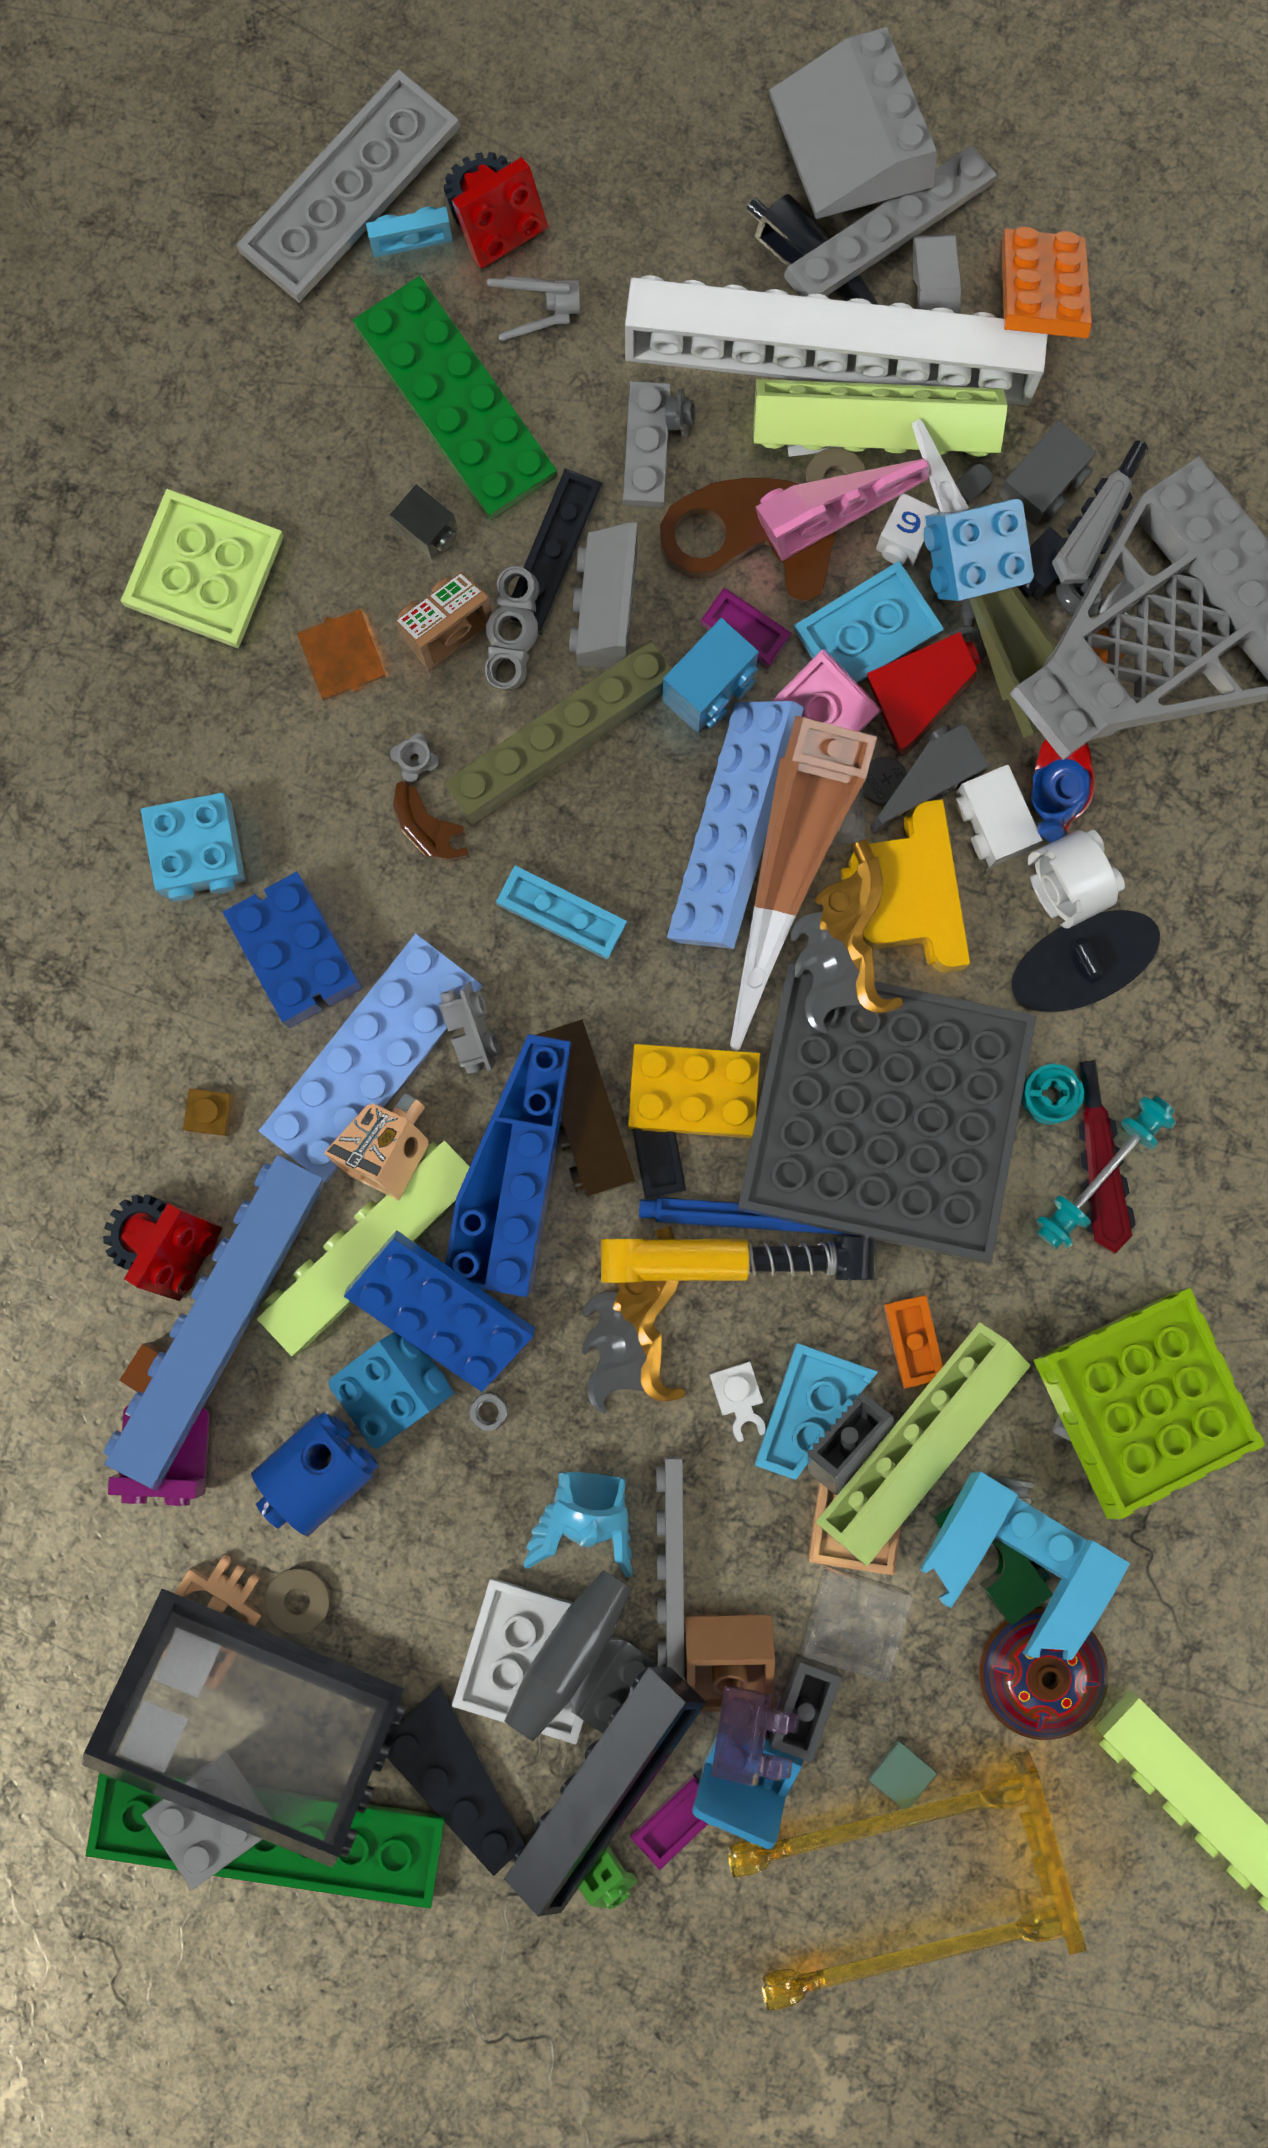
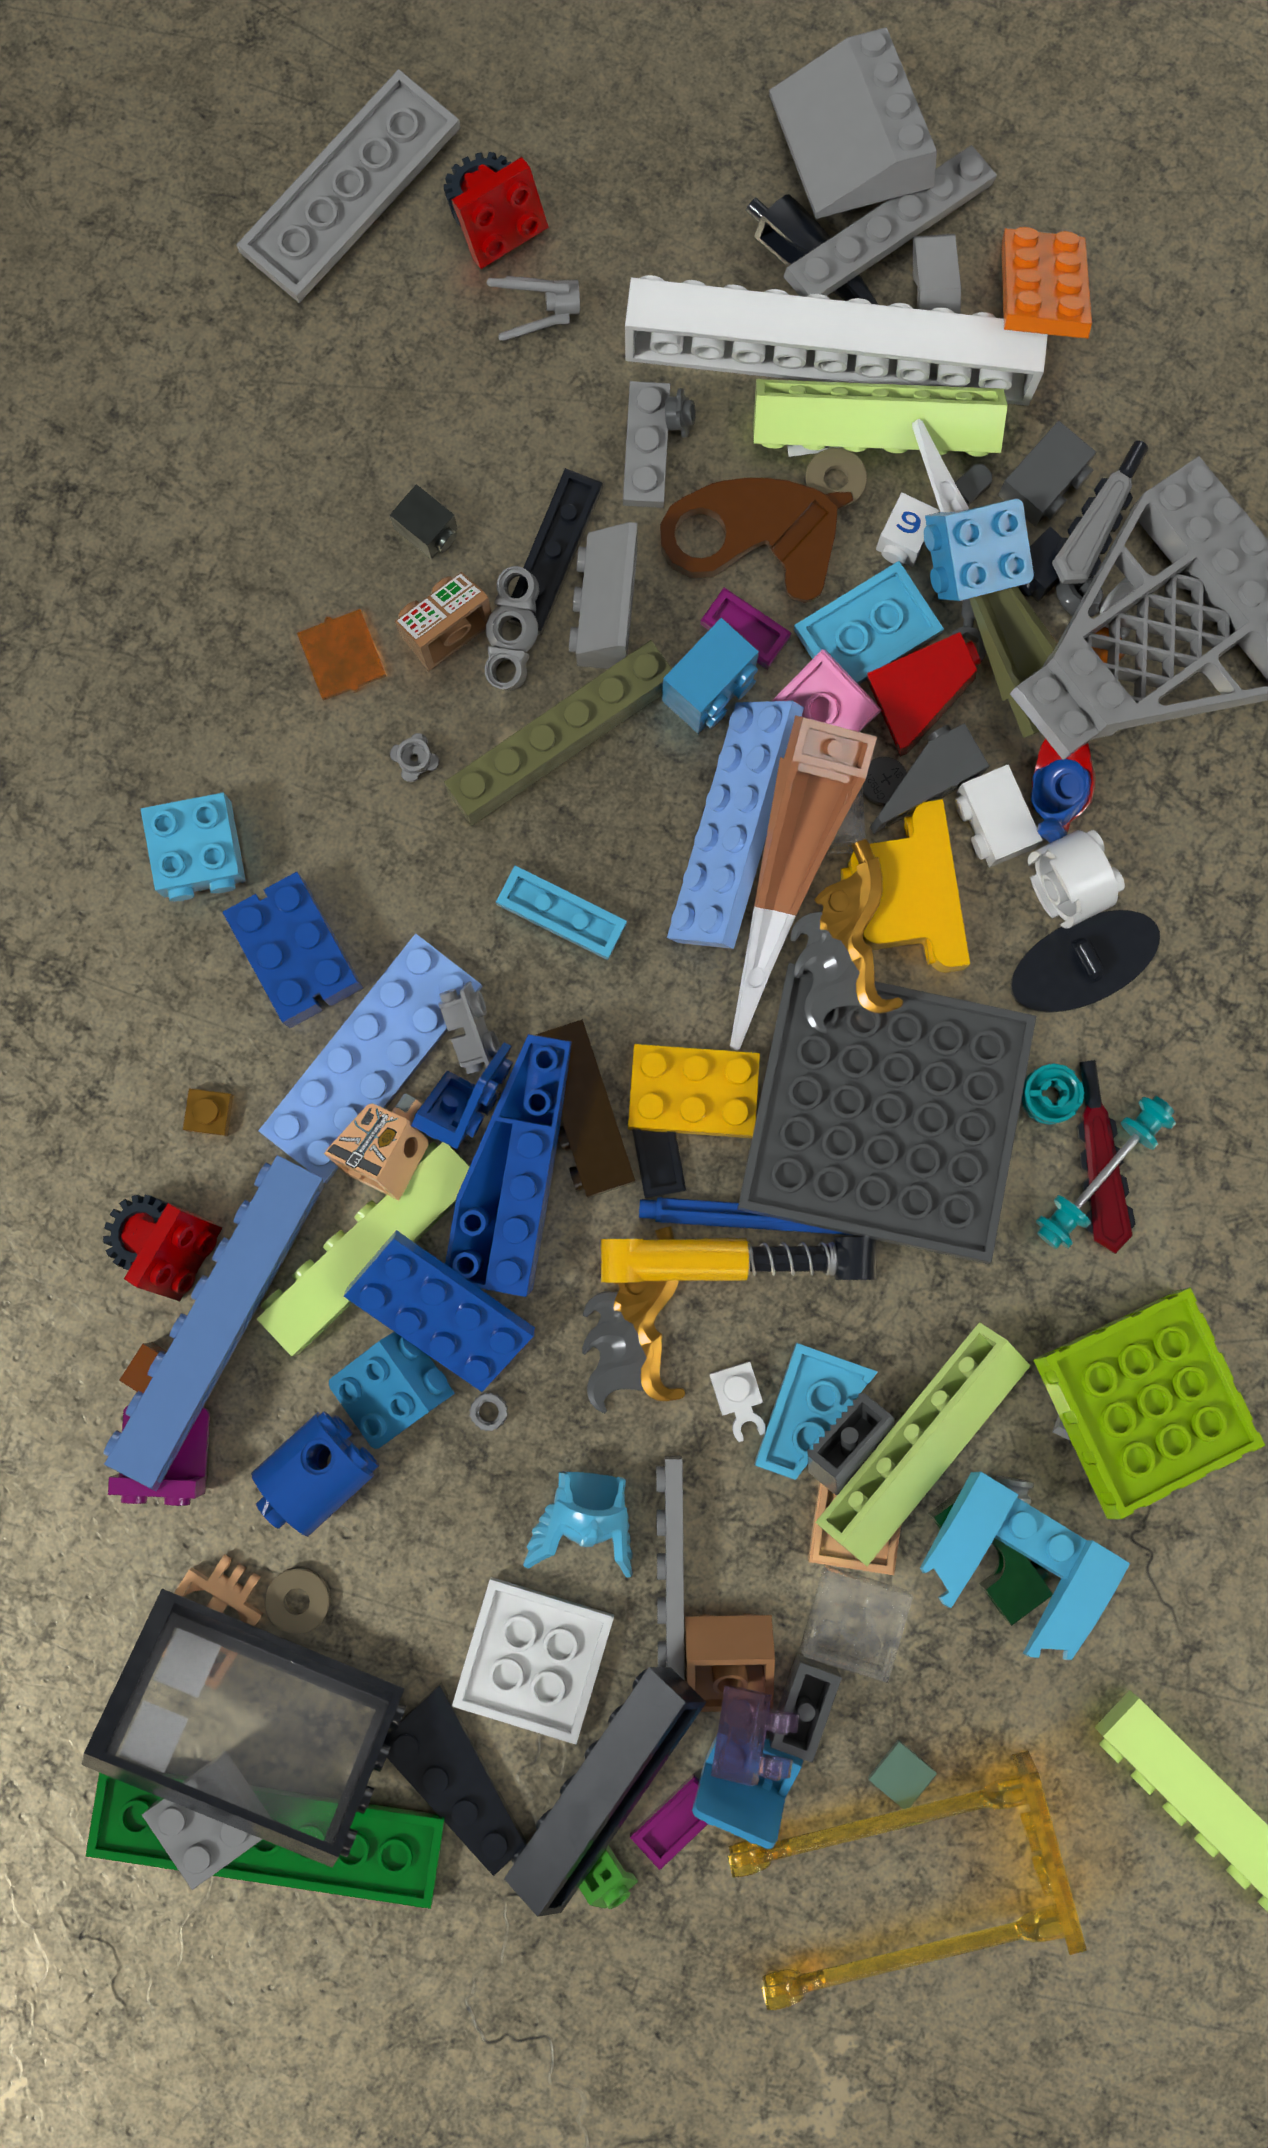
(202, 568): yellowish green plate -> none
(408, 232): medium azure plate -> none
(426, 832): reddish brown piece -> none
(455, 398): green plate -> none
(458, 1105): none -> blue bracket
(580, 1664): dark grey plate -> none
(821, 507): bright pink wedge -> none
(913, 1340): orange plate -> none
(1015, 1688): dish -> none

